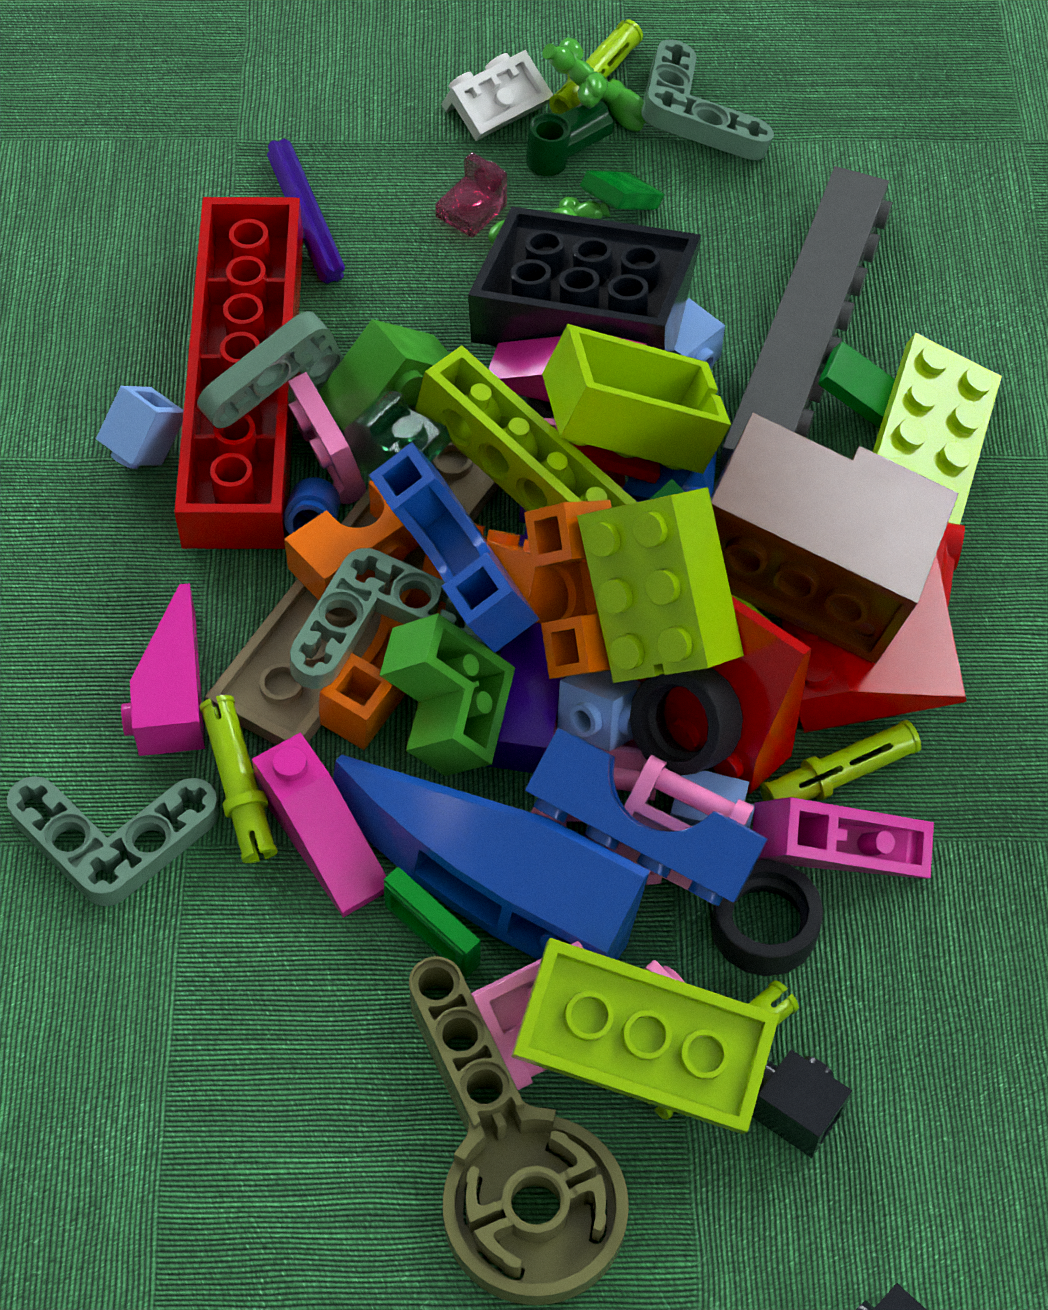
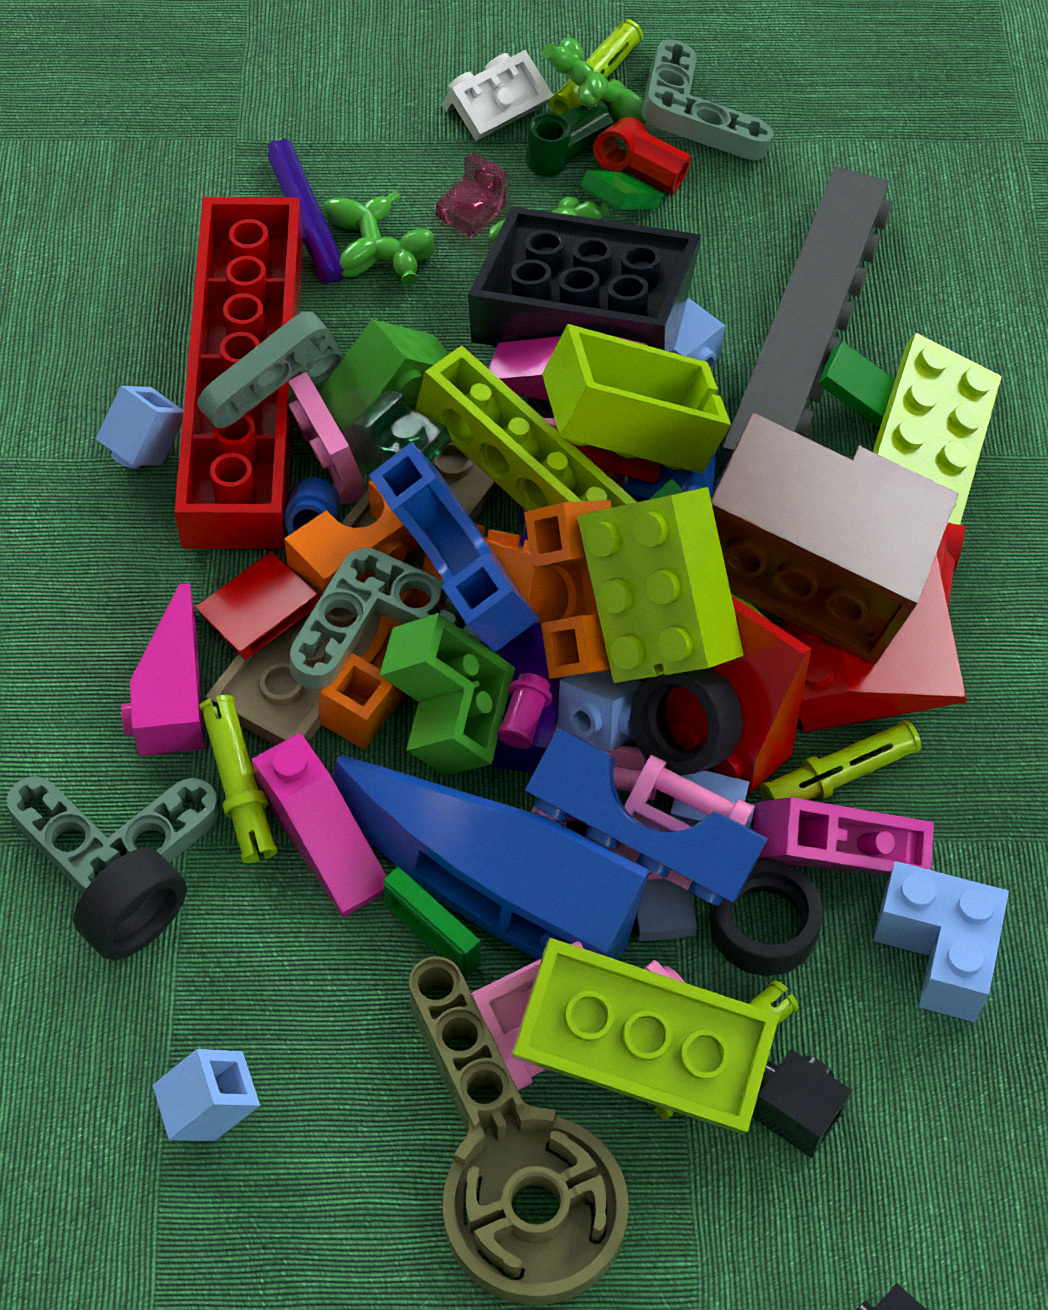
(129, 903): none -> black tyre
(205, 1095): none -> light blue brick
(258, 605): none -> red piece
(361, 254): none -> bright green piece
(522, 716): none -> dark pink pin
(645, 155): none -> red piece
(665, 912): none -> sand blue tile
(951, 923): none -> light blue brick

